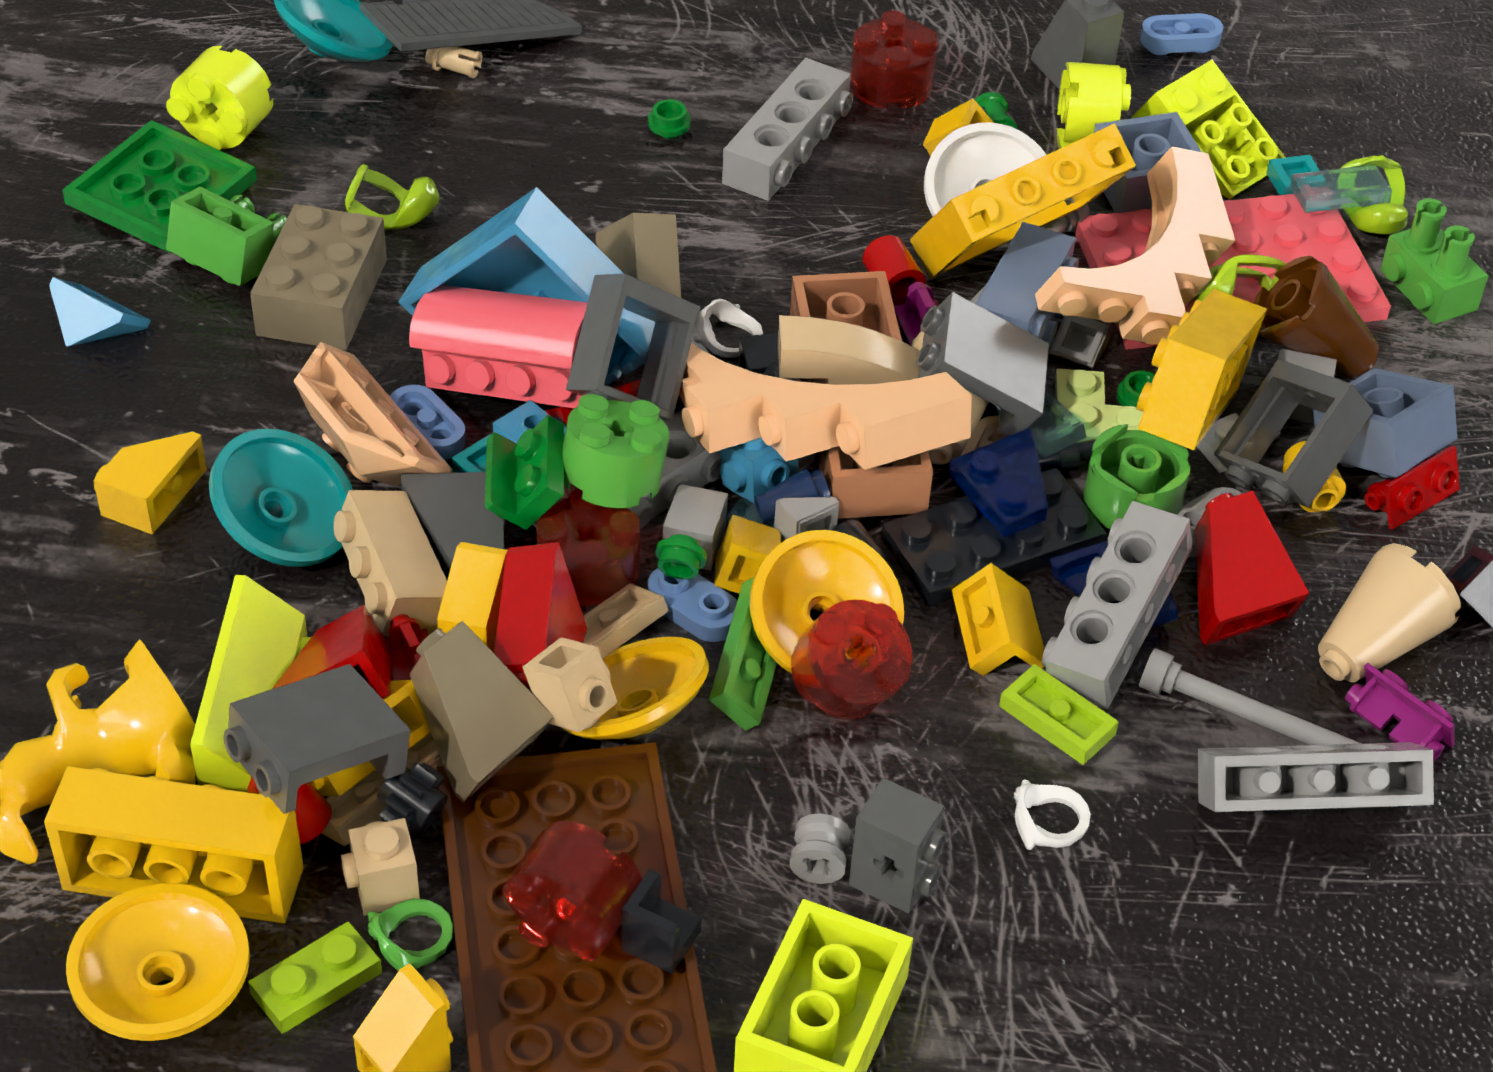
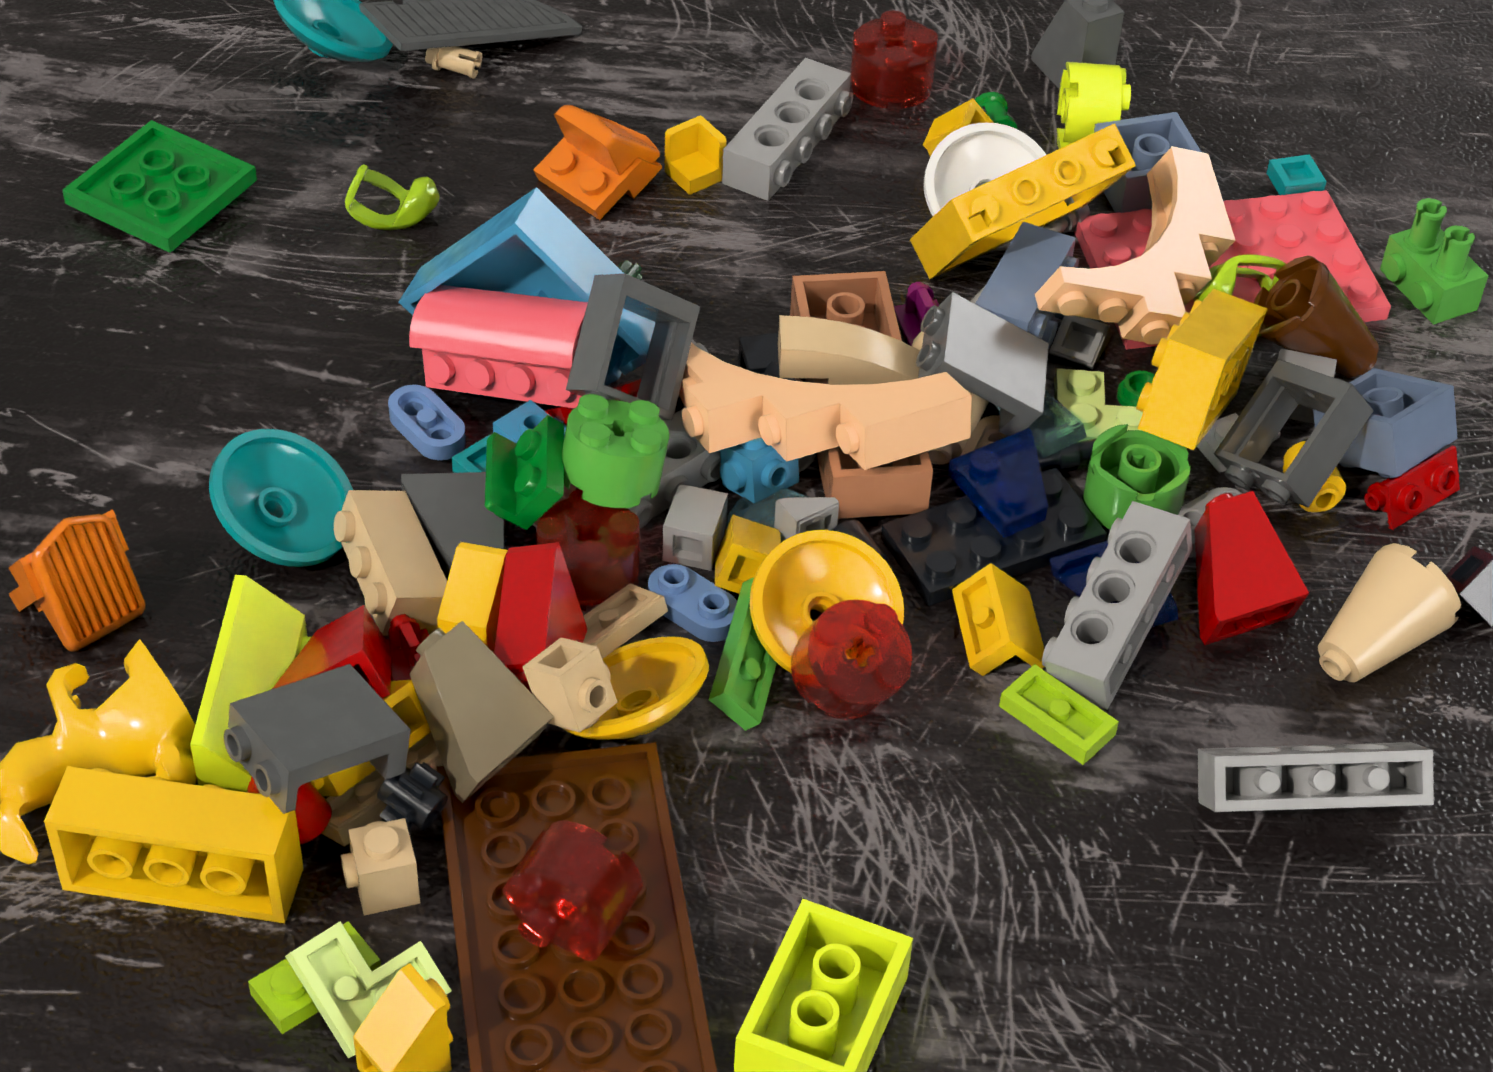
(80, 580): none -> orange piece
(90, 315): slope -> none
(149, 480): yellow slope -> none
(155, 937): yellow dish -> none
(221, 97): neon yellow brick -> none
(222, 234): bright green brick -> none
(319, 276): dark tan brick -> none
(345, 985): none -> yellowish green plate
(363, 419): light nougat wedge -> none
(384, 923): bright green piece -> none
(597, 161): none -> orange piece
(644, 248): dark tan slope -> none
(657, 928): black panel -> none
(669, 119): green plate -> none
(680, 556): green plate -> none
(694, 154): none -> yellow panel
(727, 313): white piece -> none
(797, 486): dark blue cone -> none
(820, 848): light grey wheel -> none
(893, 257): red brick -> none
(897, 846): dark grey brick -> none
(1035, 795): white piece -> none
(1166, 675): light grey piece -> none
(1181, 33): medium blue plate -> none
(1219, 126): neon yellow slope -> none
(1340, 188): clear light blue tile -> none
(1384, 217): lime piece -> none
(1388, 698): magenta hinge -> none

